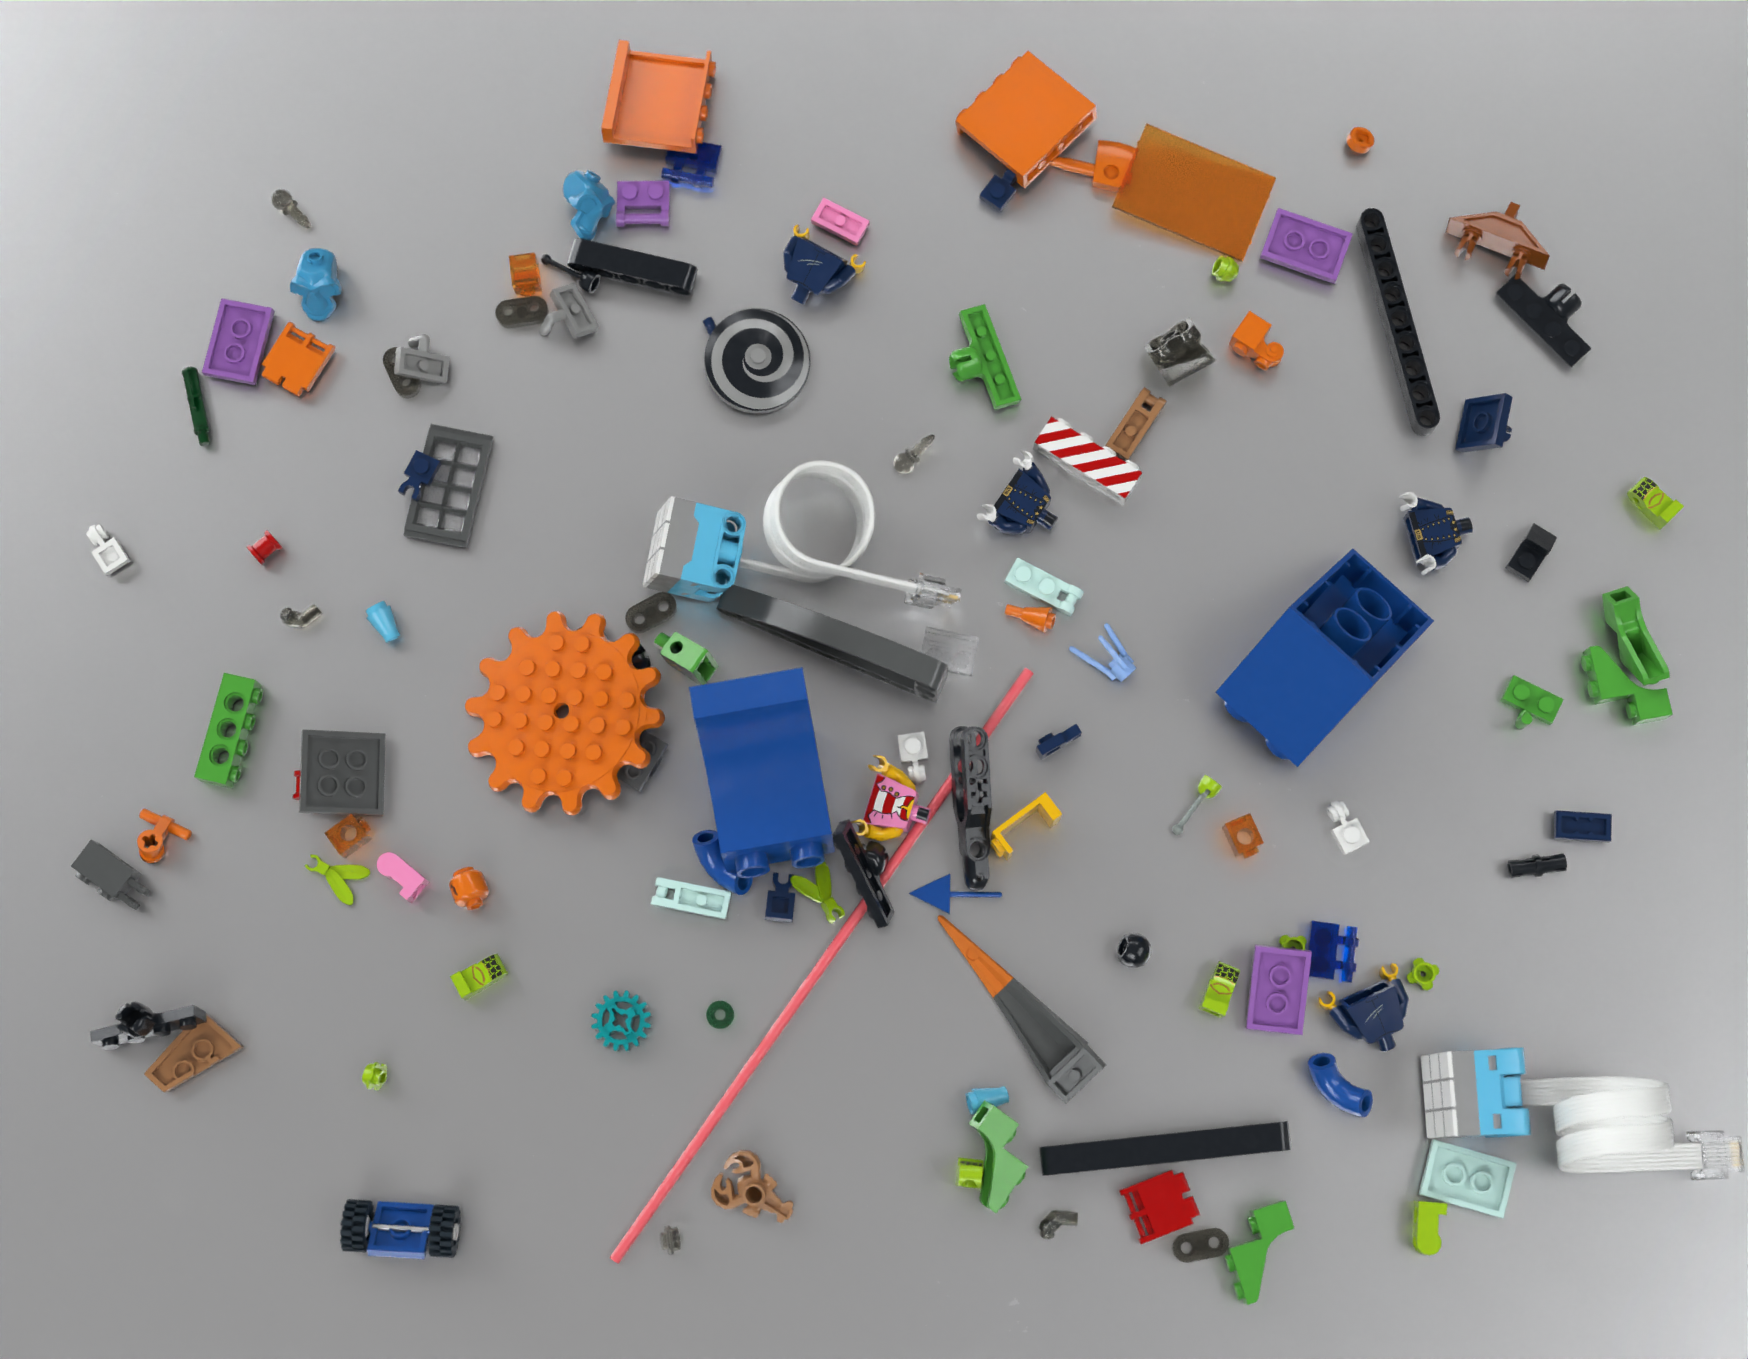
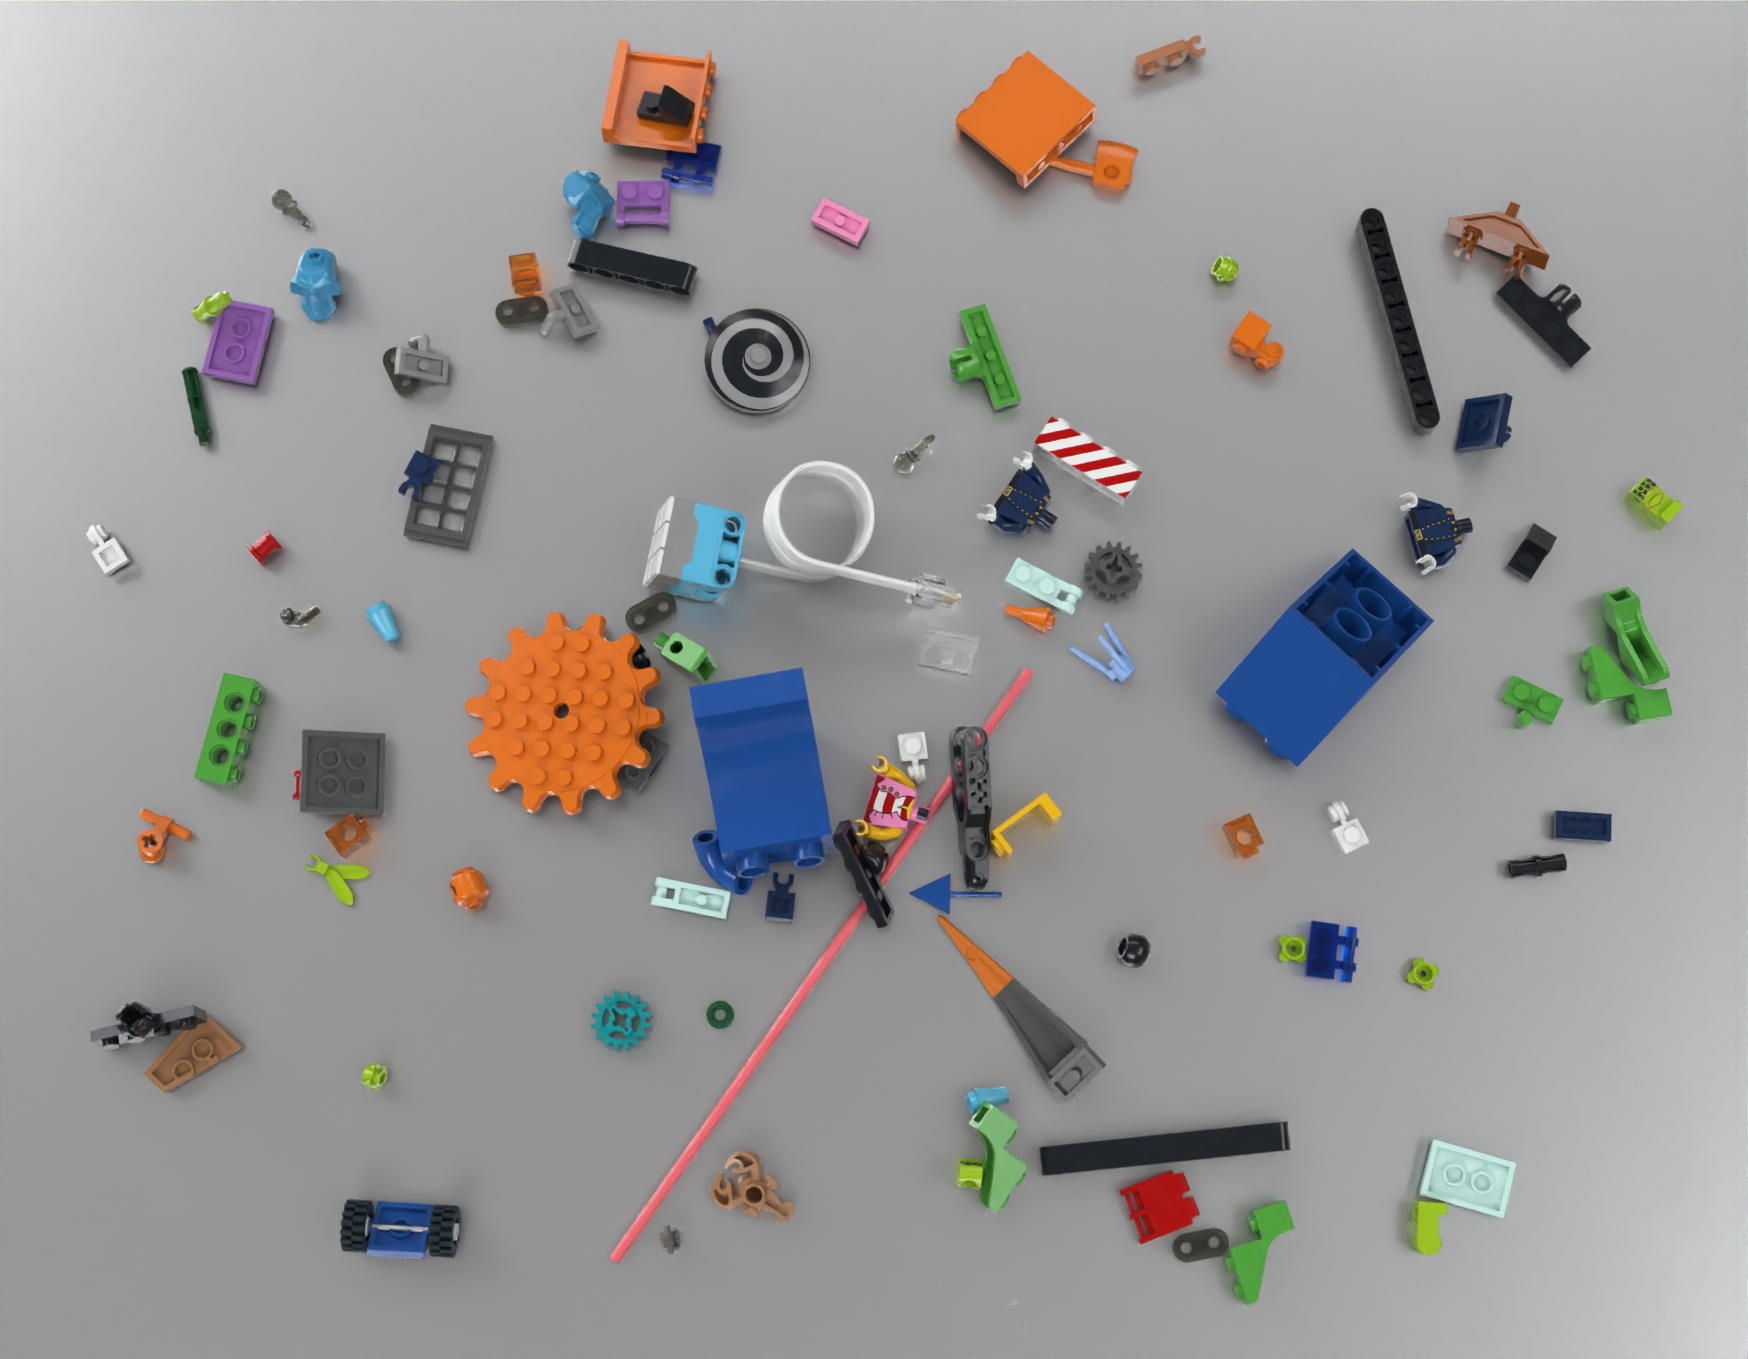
(109, 873): dark grey hinge -> none
(211, 306): none -> lime axle
(296, 360): orange plate -> none
(396, 868): bright pink leg -> none
(479, 976): lime leg -> none
(587, 280): black hinge -> none
(666, 108): none -> black slope
(815, 267): dark blue torso -> none
(820, 892): lime piece -> none
(838, 641): dark grey beam -> none
(999, 190): dark blue plate -> none
(1051, 743): dark blue plate -> none
(1054, 1220): clear smoke arm -> none
(1123, 572): none -> dark grey gear
(1135, 424): medium nougat plate -> none
(1167, 55): none -> nougat plate
(1179, 352): clear smoke piece -> none
(1194, 192): clear orange piece -> none
(1208, 789): hinge -> none
(1220, 990): lime leg -> none
(1278, 989): medium lavender plate -> none
(1306, 245): medium lavender plate -> none
(1336, 1088): blue cylinder -> none
(1360, 140): orange tile -> none
(1373, 1011): dark blue torso -> none
(1601, 1120): piece -> none

